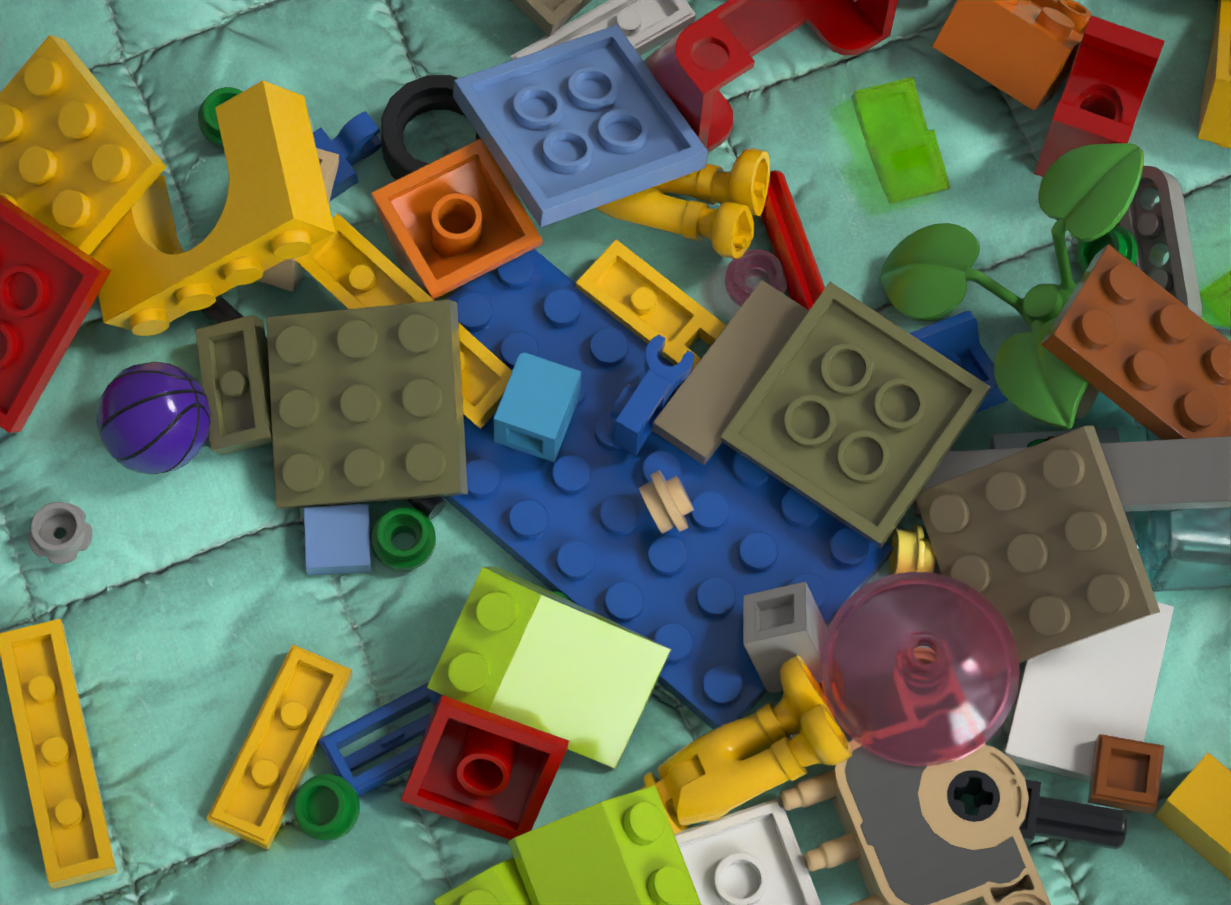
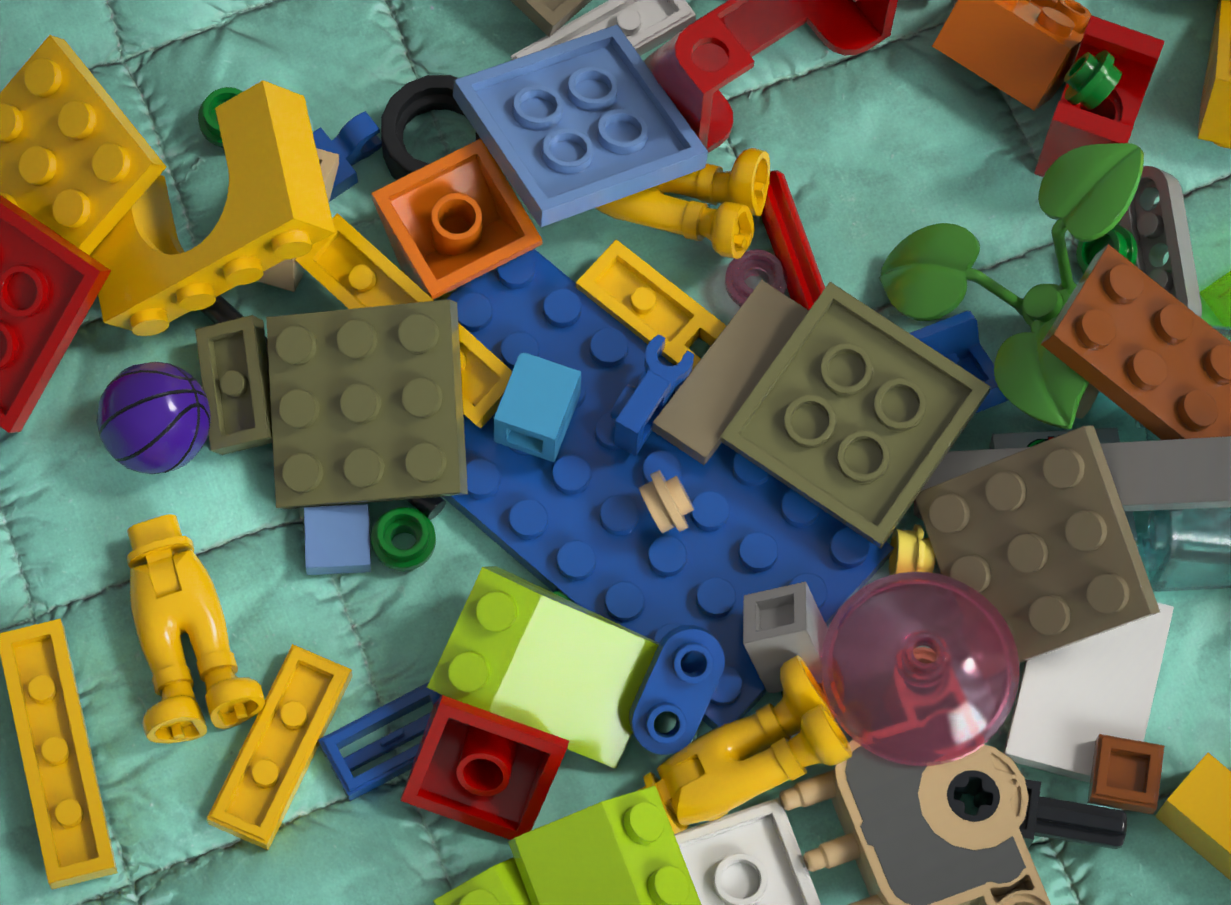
(54, 517): light grey plate -> none
(175, 597): none -> yellow piece
(326, 807): green plate -> none
(676, 691): none -> blue plate
(899, 141): clear neon green slope -> none
(1091, 79): none -> green plate

